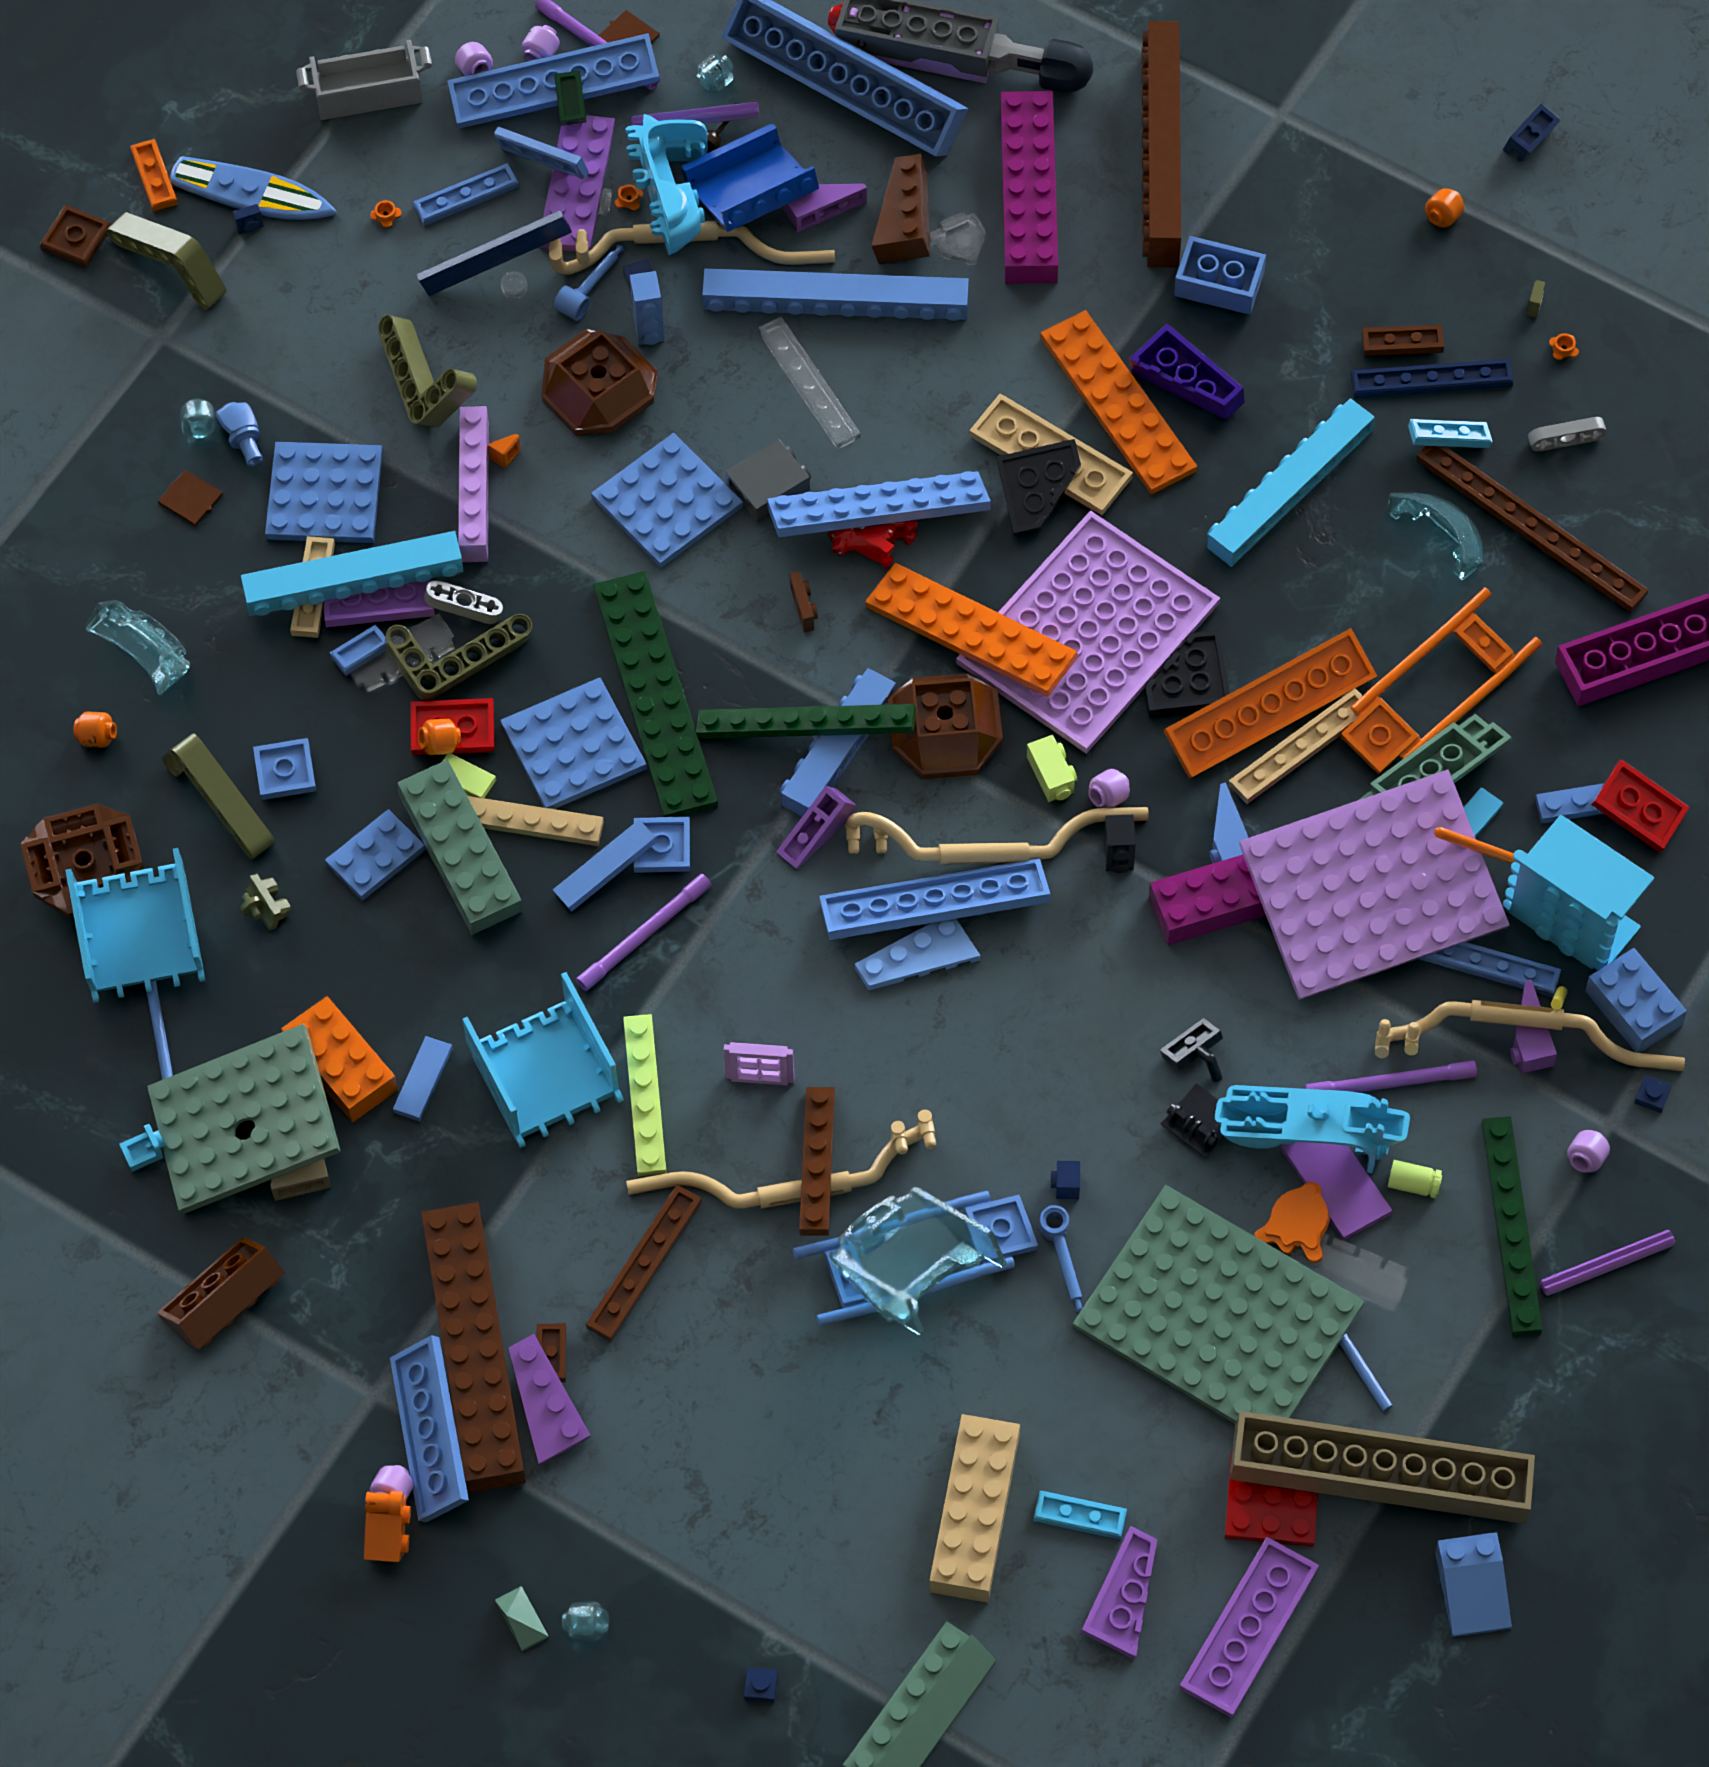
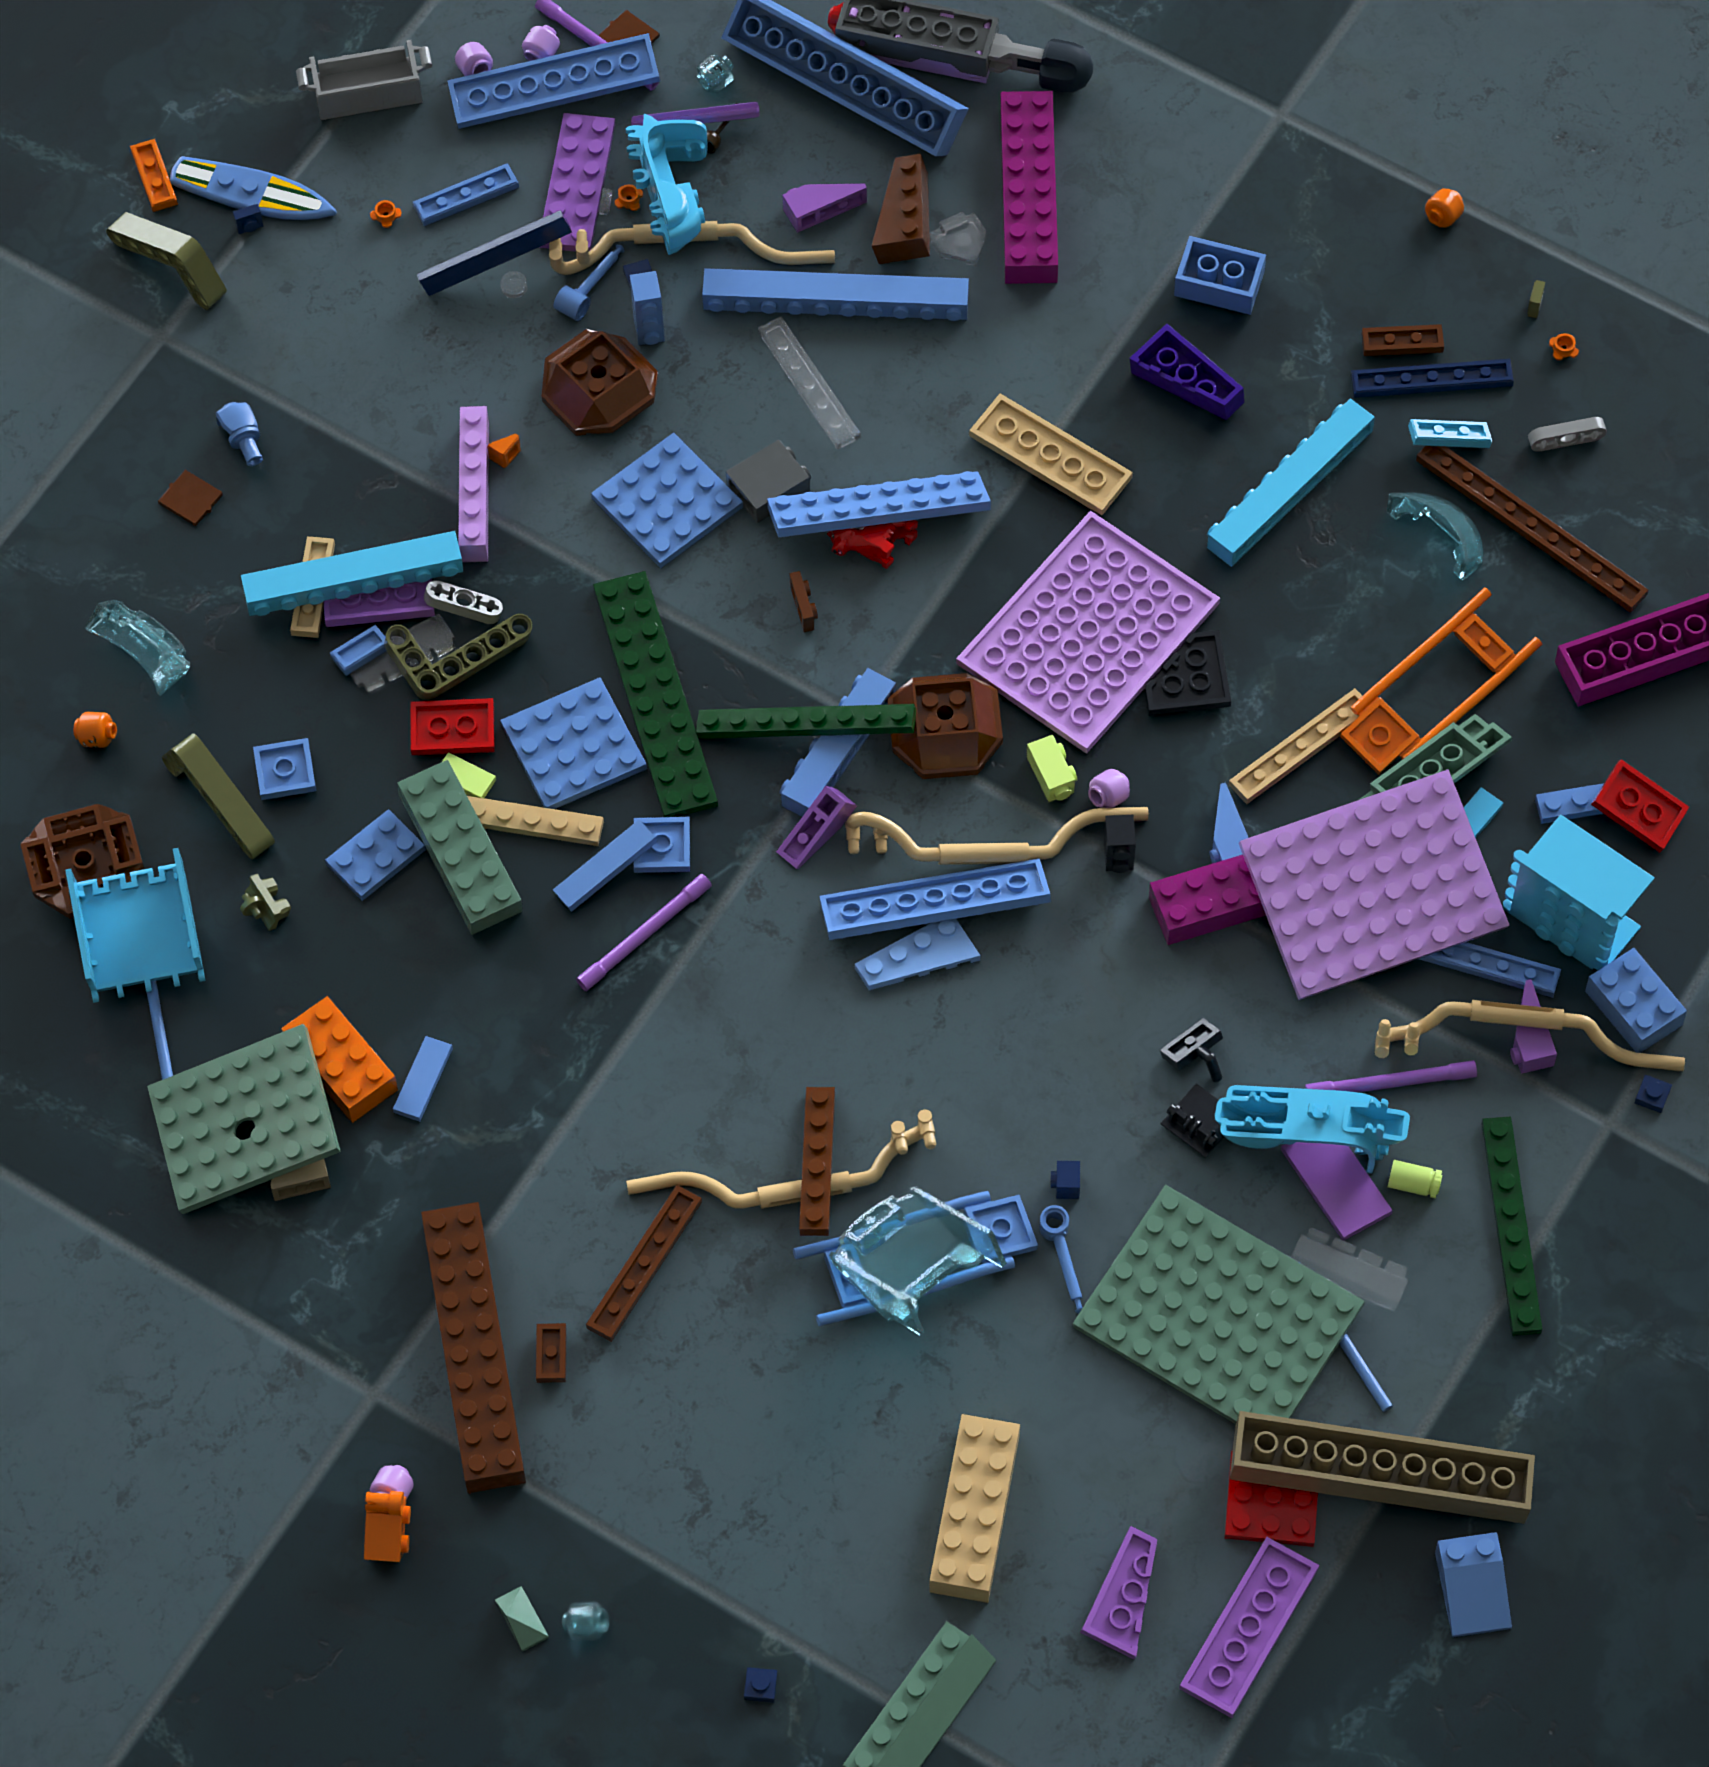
(75, 236): reddish brown tile -> none
(143, 1149): medium azure bracket -> none
(196, 417): clear light blue head -> none
(221, 1293): reddish brown slope -> none
(324, 492): medium blue plate -> none
(425, 400): olive beam -> none
(429, 1429): medium blue plate -> none
(439, 737): orange head -> none
(541, 153): medium blue tile -> none
(547, 1067): medium azure windscreen -> none
(548, 1408): medium lavender wing -> none
(570, 98): dark green tile -> none
(644, 1095): yellowish green plate -> none
(748, 178): blue panel -> none
(783, 1064): lavender piece -> none
(971, 629): orange plate -> none
(1036, 482): black plate -> none
(1080, 1515): medium azure tile -> none
(1118, 402): orange plate -> none
(1161, 144): reddish brown brick -> none
(1270, 703): orange plate -> none
(1298, 1221): orange tile -> none
(1474, 845): orange piece -> none
(1531, 132): dark blue hinge -> none
(1559, 998): light yellow piece -> none
(1588, 1151): lavender head -> none
(1607, 1262): medium lavender axle -> none

